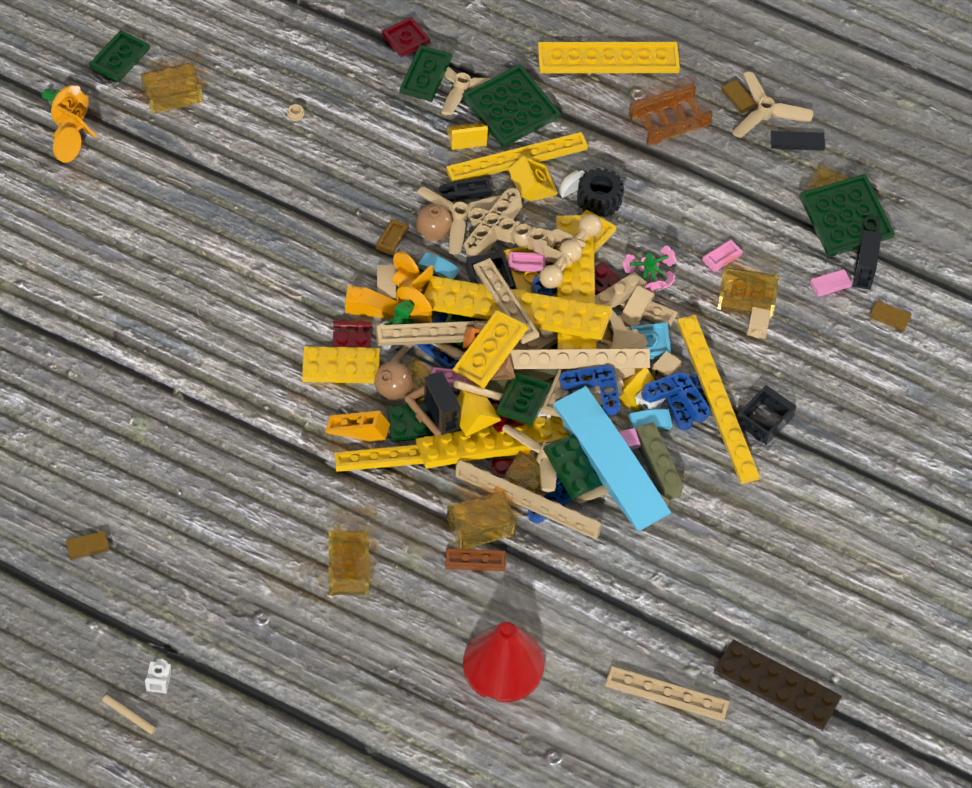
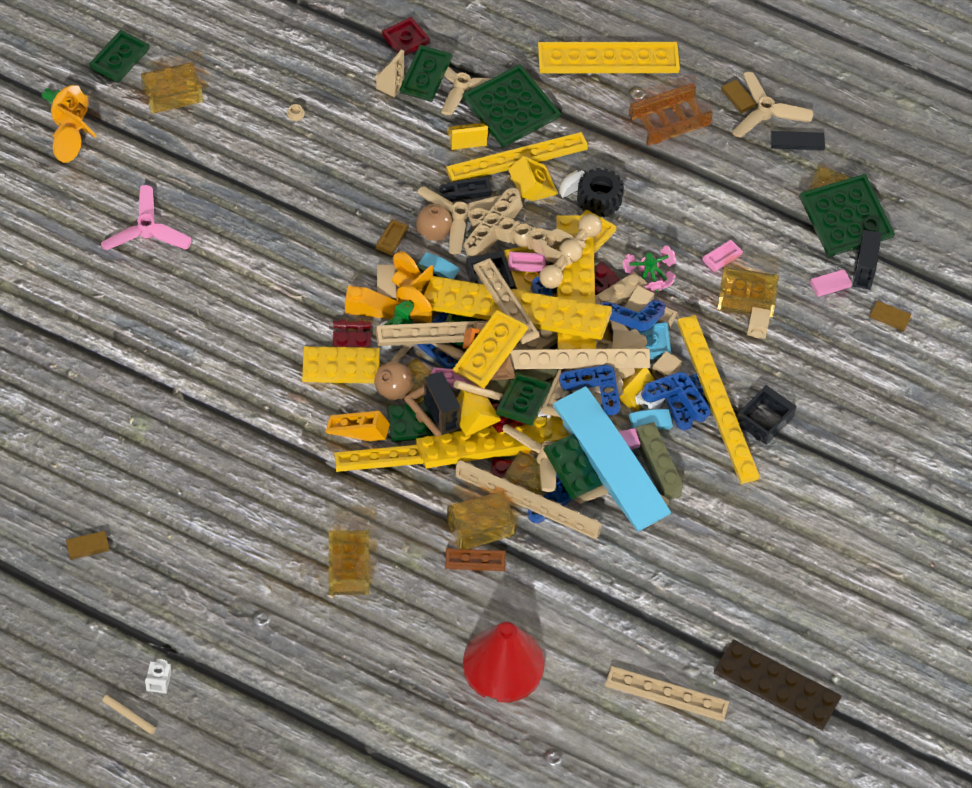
(146, 227): none -> bright pink piece
(392, 75): none -> tan slope
(639, 320): none -> blue beam

